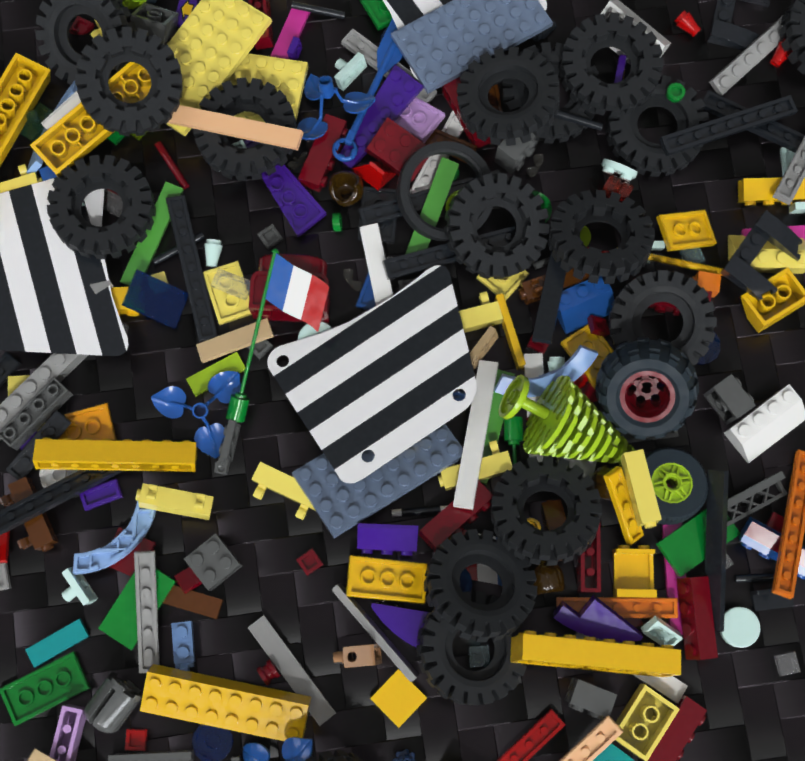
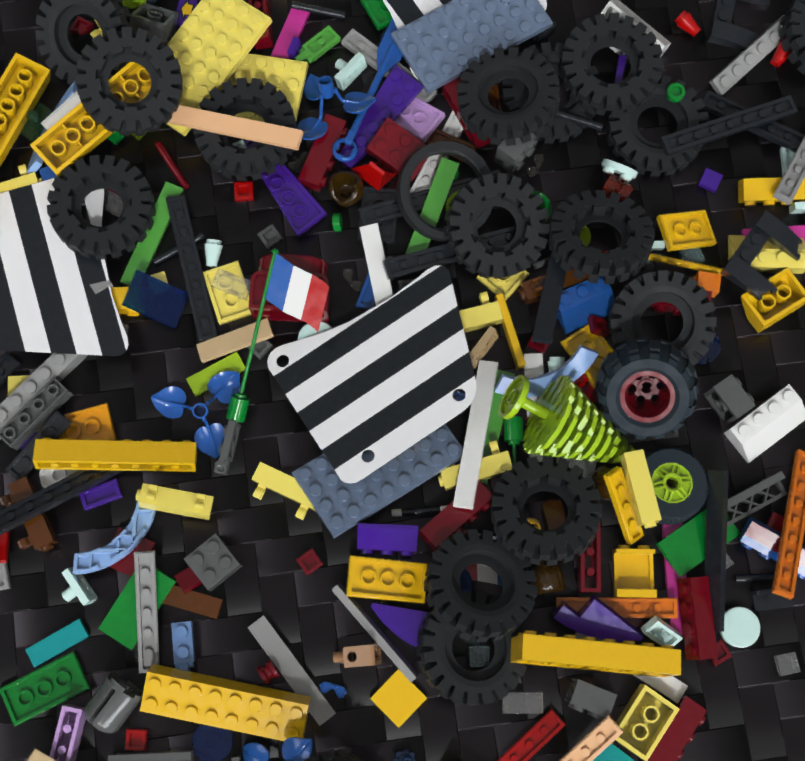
(243, 191): none -> red tile
(318, 45): none -> bright green hinge
(327, 686): none -> blue piece
(522, 703): none -> clear tile
(710, 180): none -> dark purple tile
(723, 653): none -> dark red tile

